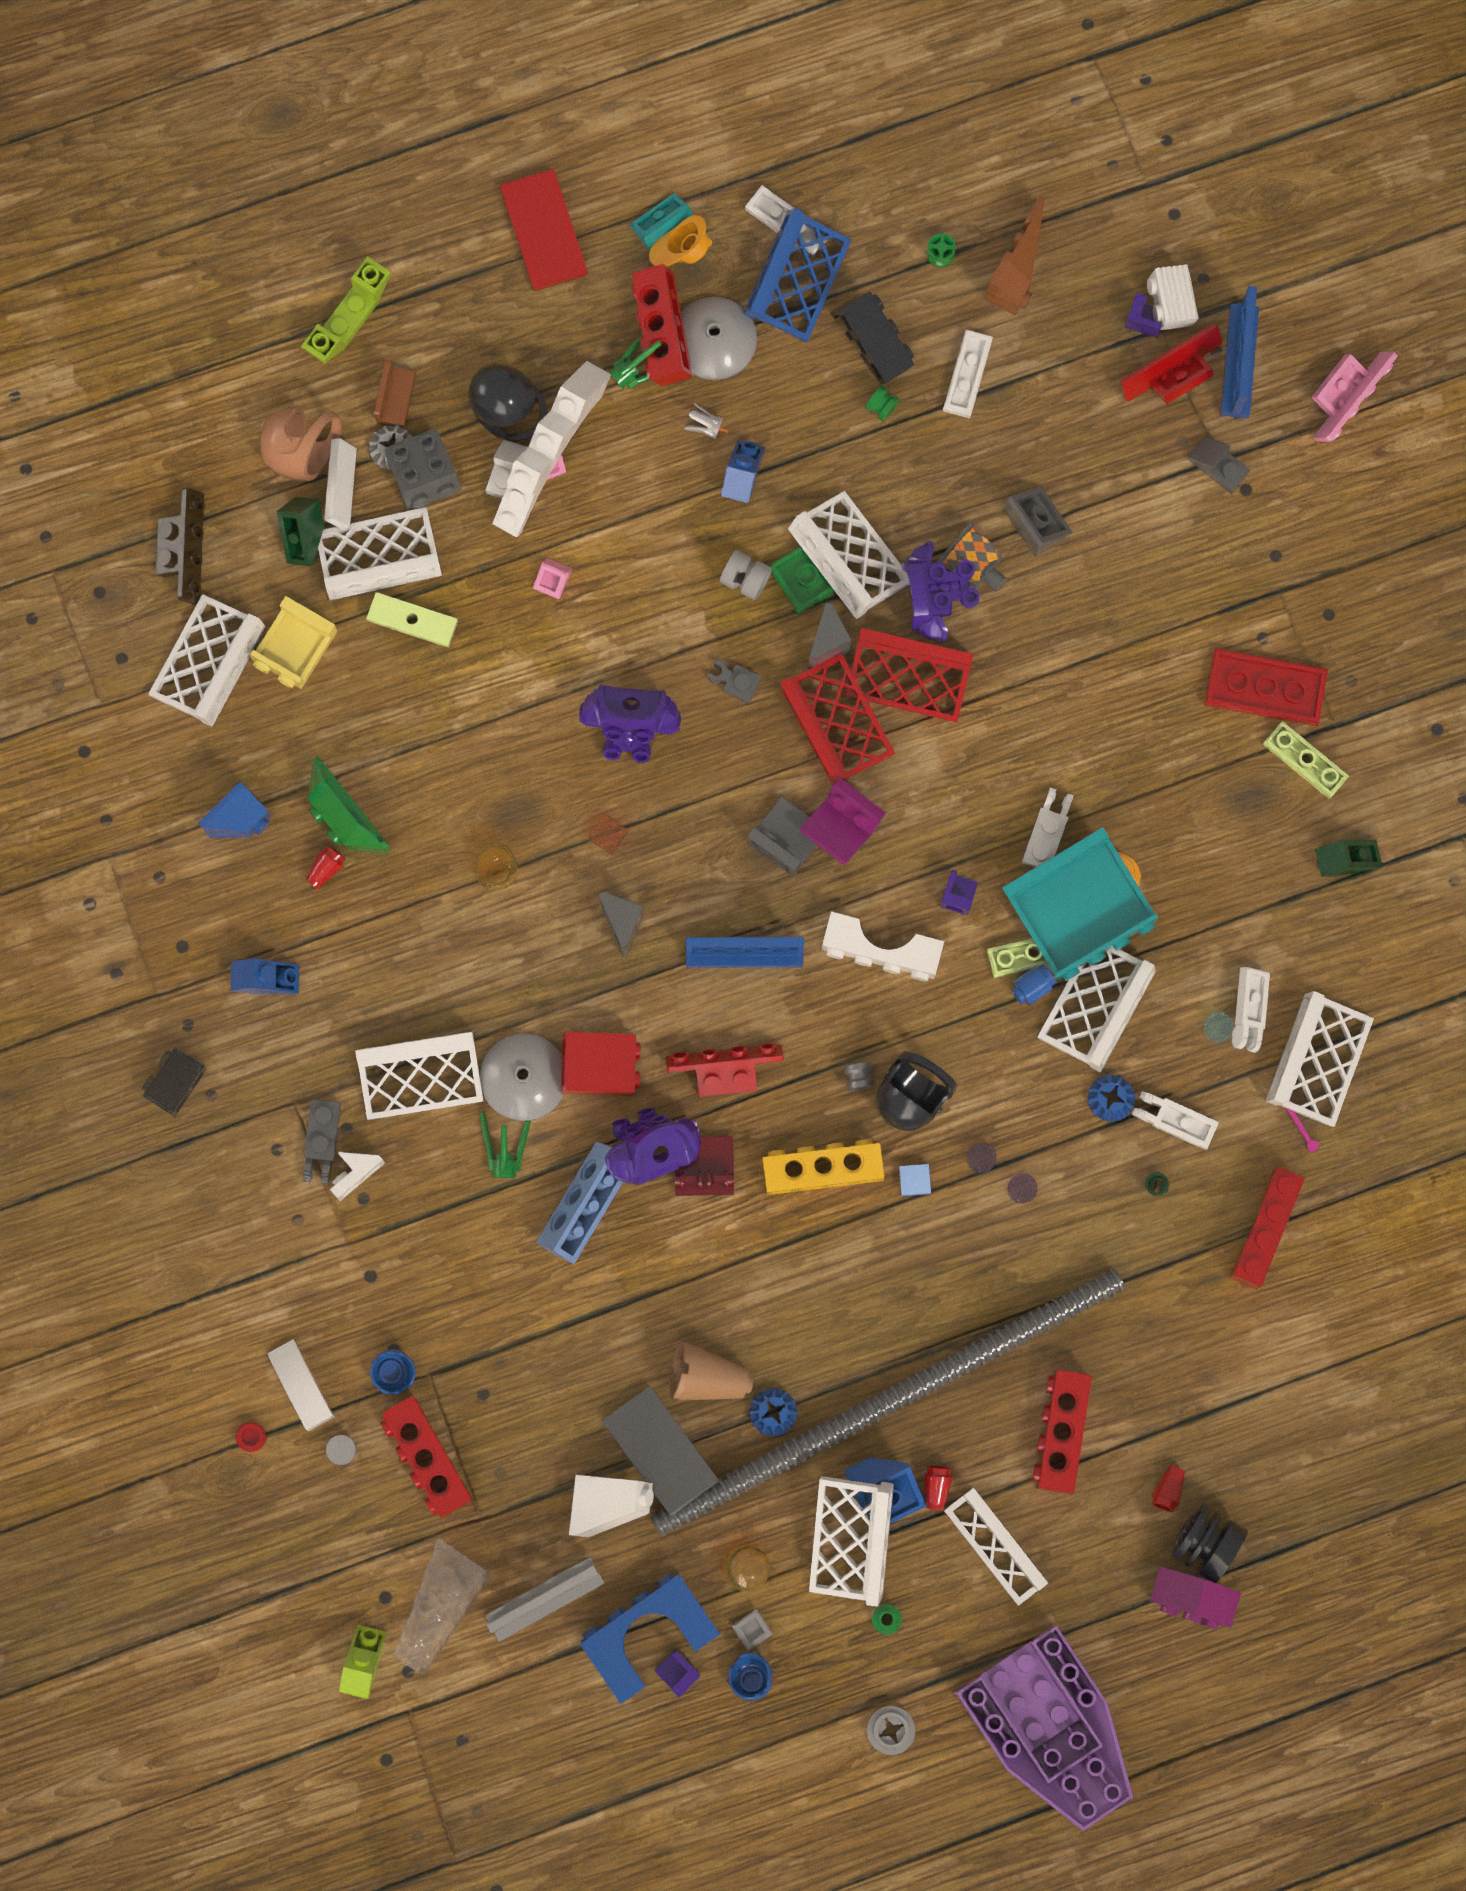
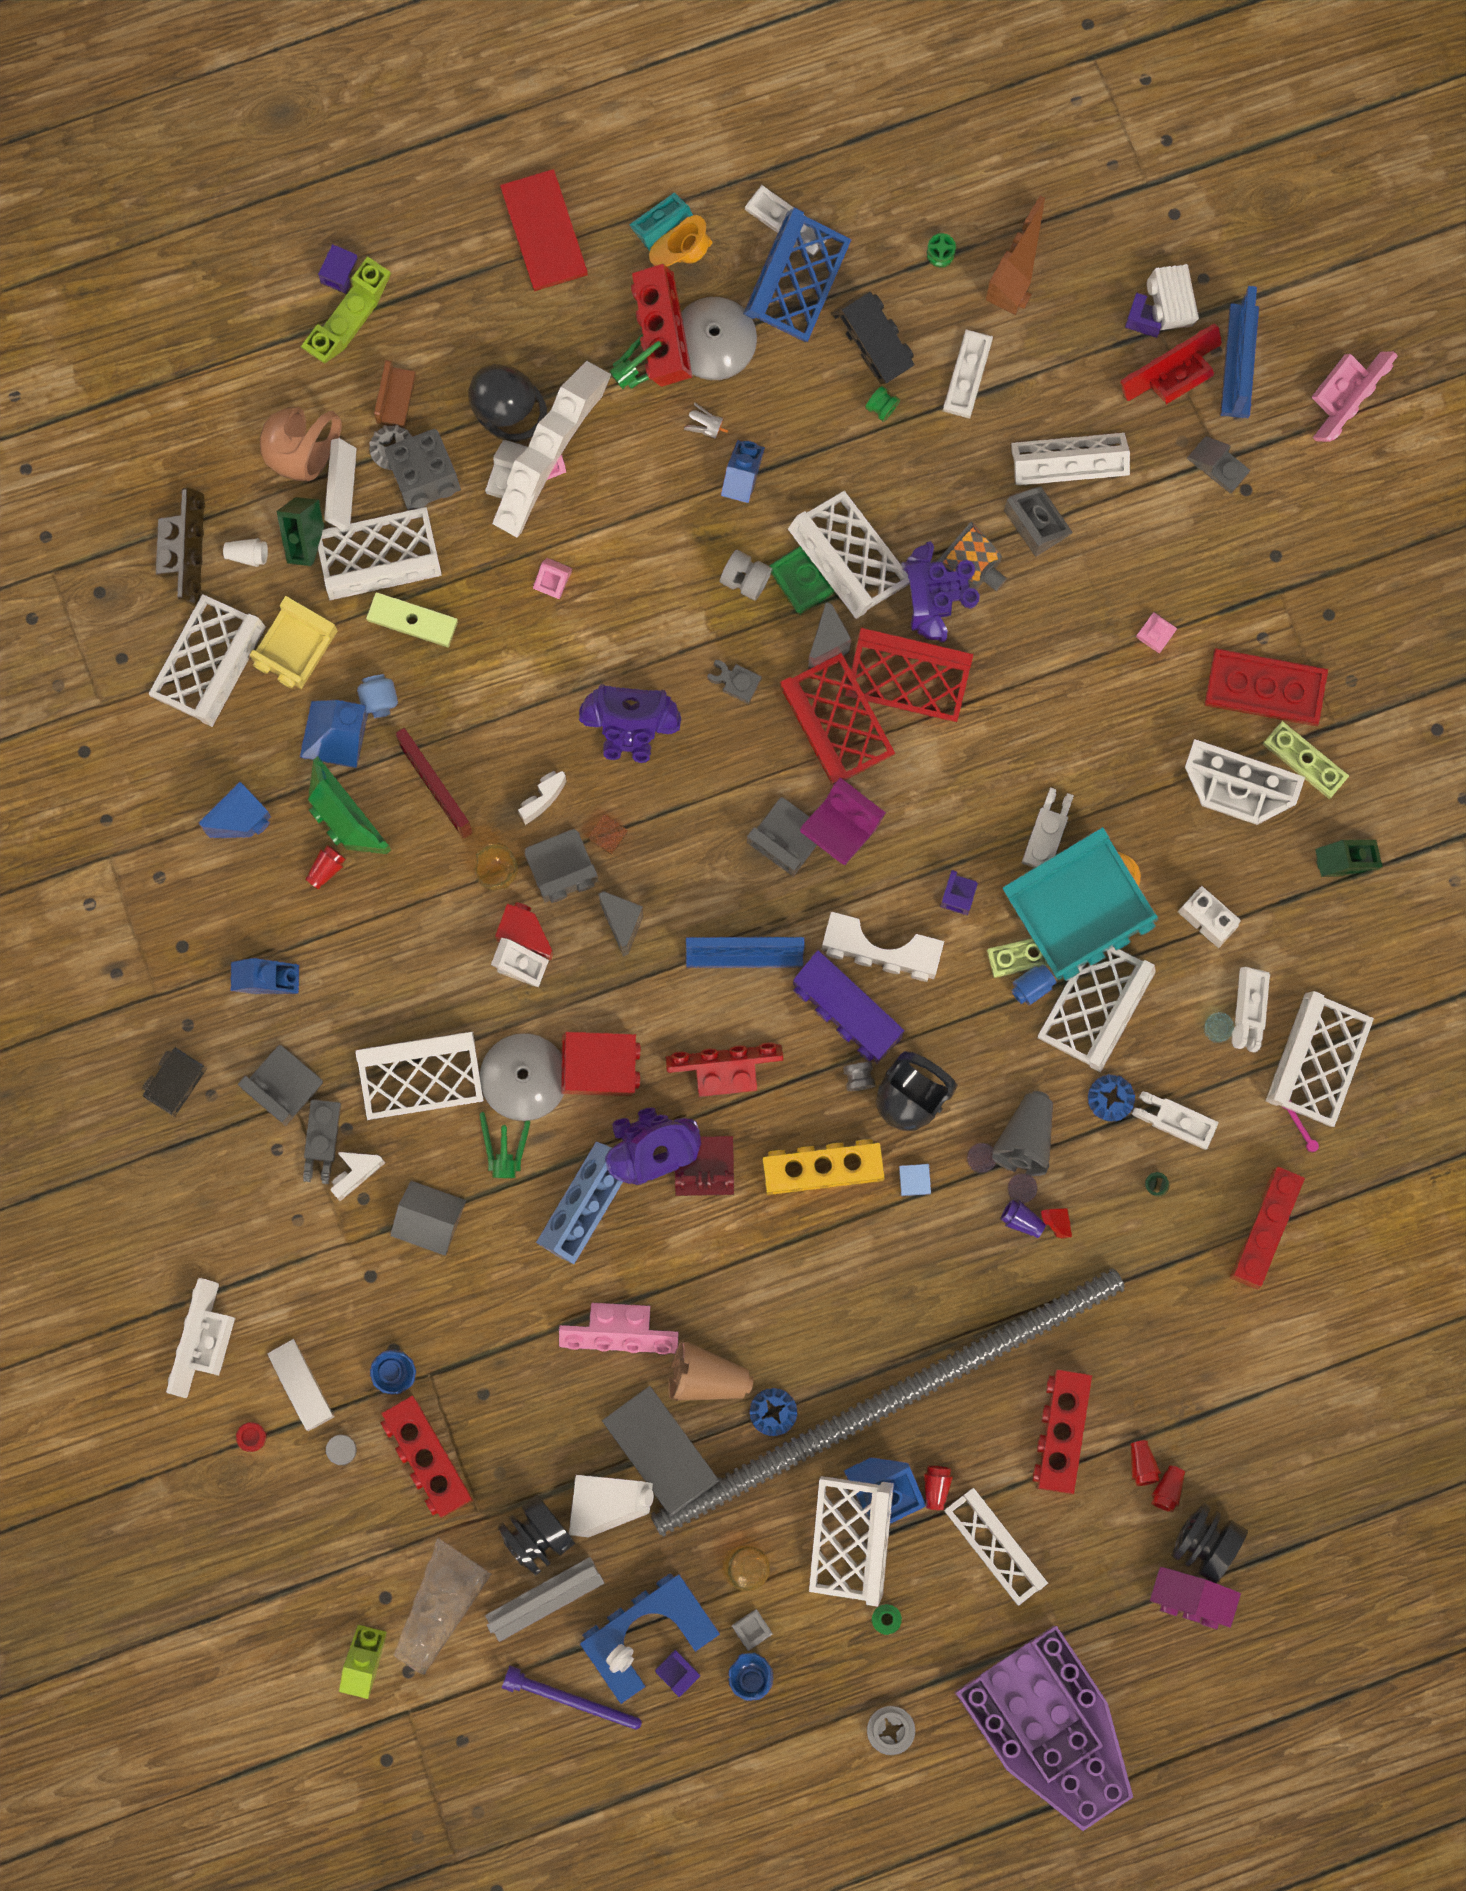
(202, 1340): none -> white bracket
(246, 551): none -> white cone
(281, 1085): none -> dark grey bracket
(334, 732): none -> blue slope
(337, 269): none -> dark purple panel
(378, 695): none -> medium blue head
(427, 1218): none -> dark grey slope
(433, 783): none -> dark red tile
(516, 1680): none -> dark purple piece
(519, 962): none -> white slope
(524, 929): none -> red slope
(535, 1535): none -> black wheel
(549, 788): none -> white slope
(561, 866): none -> dark grey bracket
(620, 1329): none -> bright pink bracket
(620, 1658): none -> white plate
(847, 1007): none -> dark purple slope
(1022, 1219): none -> dark purple cone
(1027, 1136): none -> dark grey cone
(1058, 1221): none -> red tile
(1071, 461): none -> white fence
(1143, 1464): none -> red cone
(1156, 632): none -> bright pink tile
(1211, 914): none -> white hips
(1240, 784): none -> white wedge

